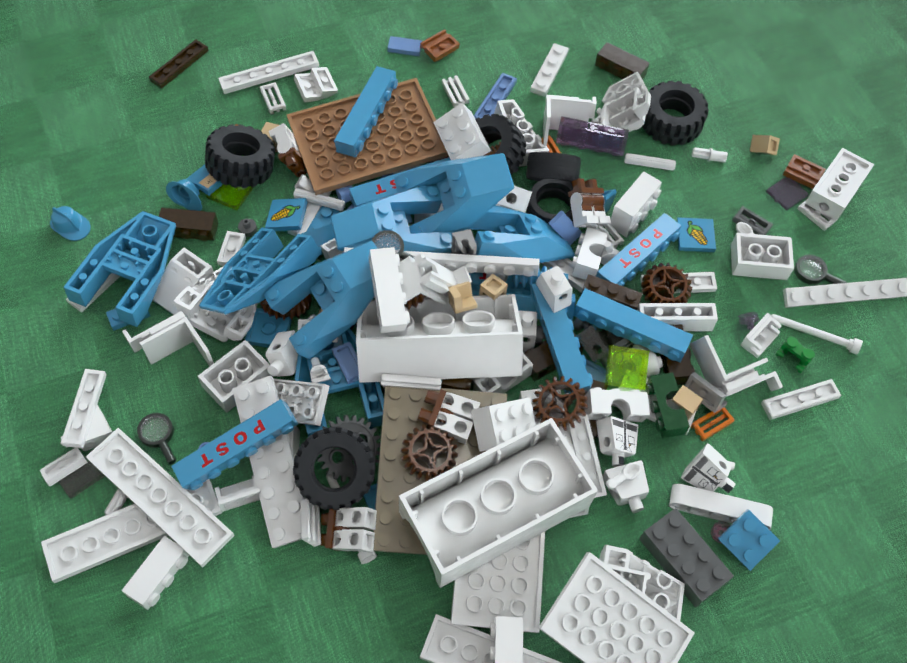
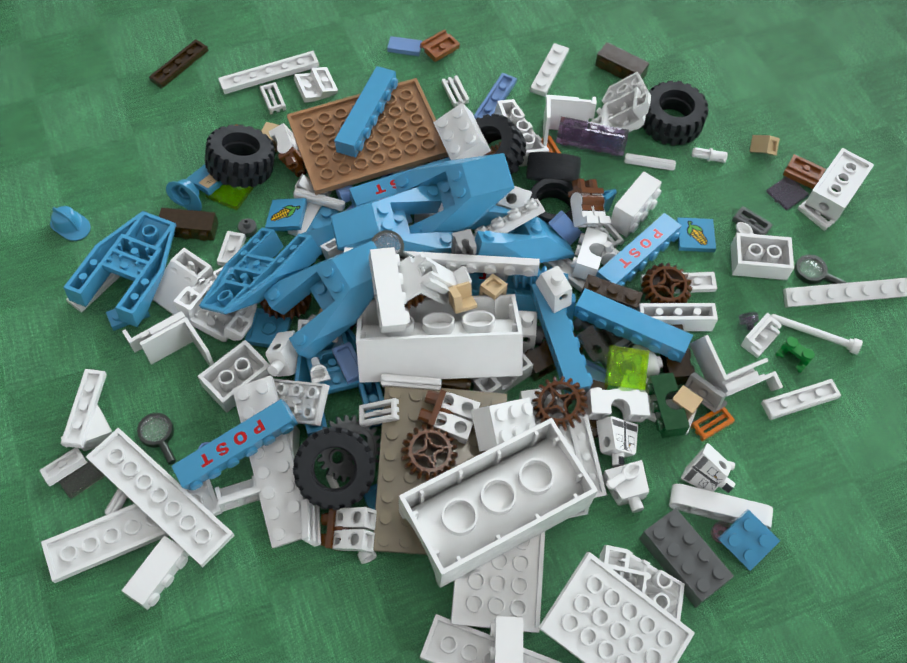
(378, 420): none -> white tile
(514, 218): none -> white tile

